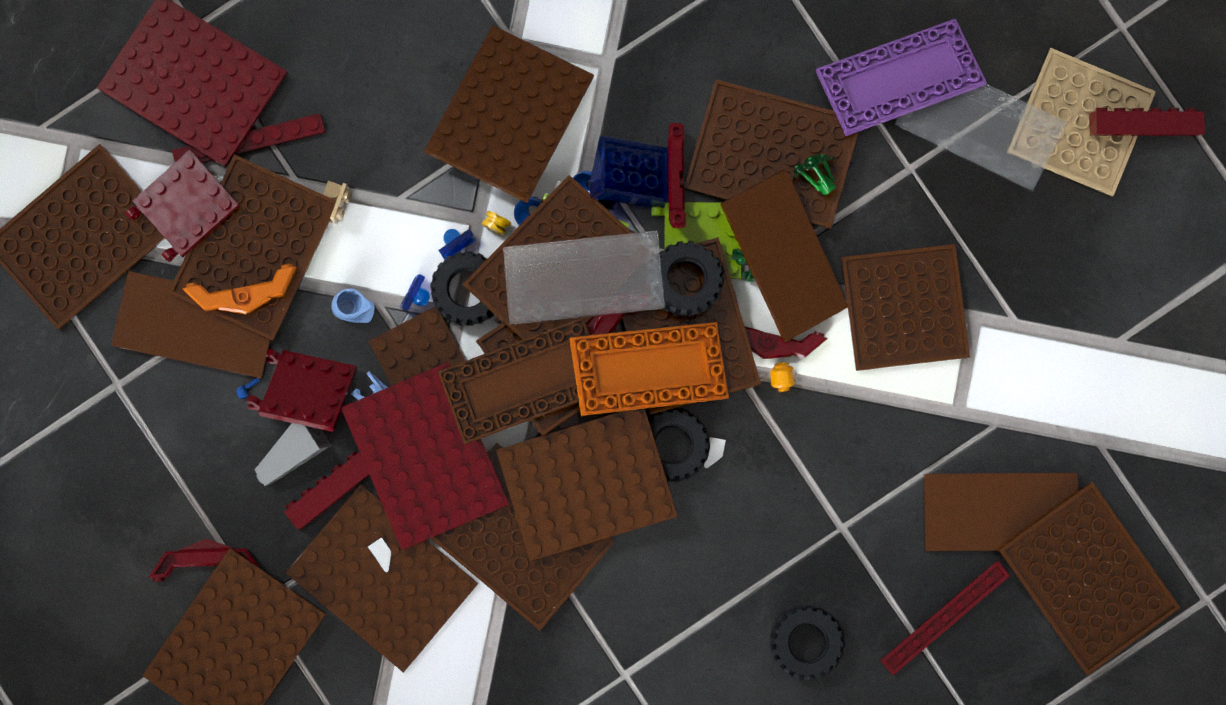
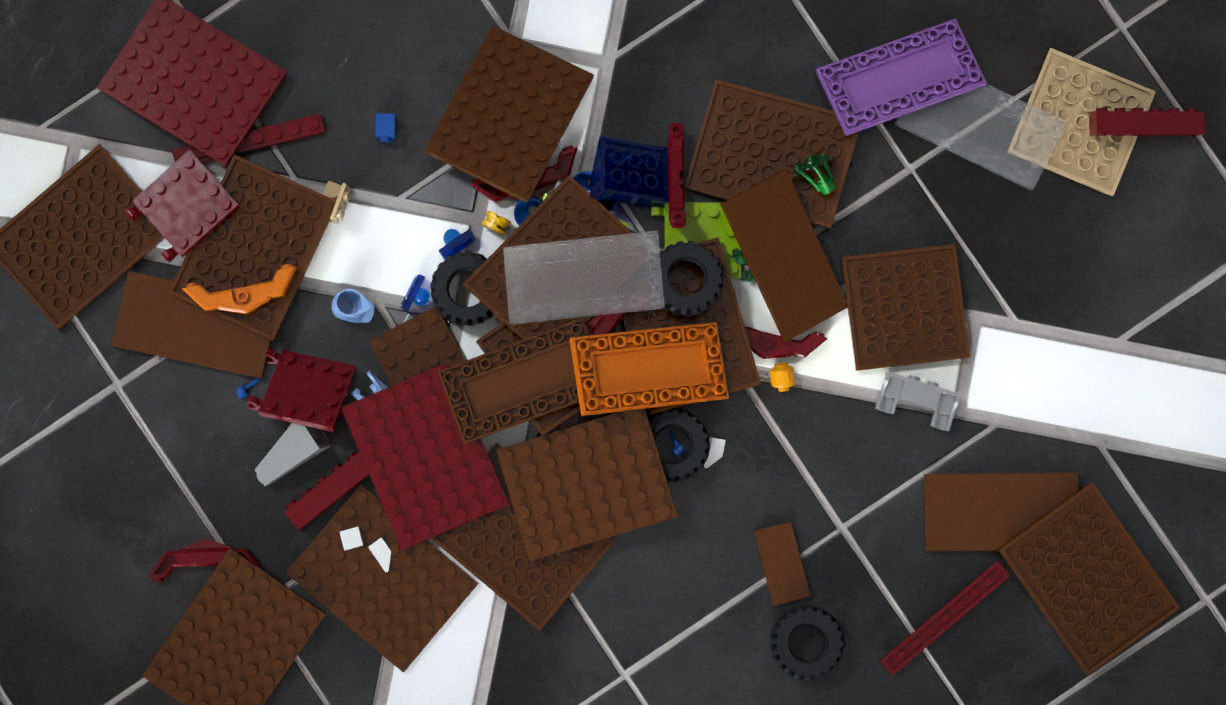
(351, 538): none -> white tile
(385, 127): none -> blue brick
(548, 180): none -> dark red helmet
(678, 450): none -> blue hand
(782, 563): none -> reddish brown tile
(920, 394): none -> light grey bracket

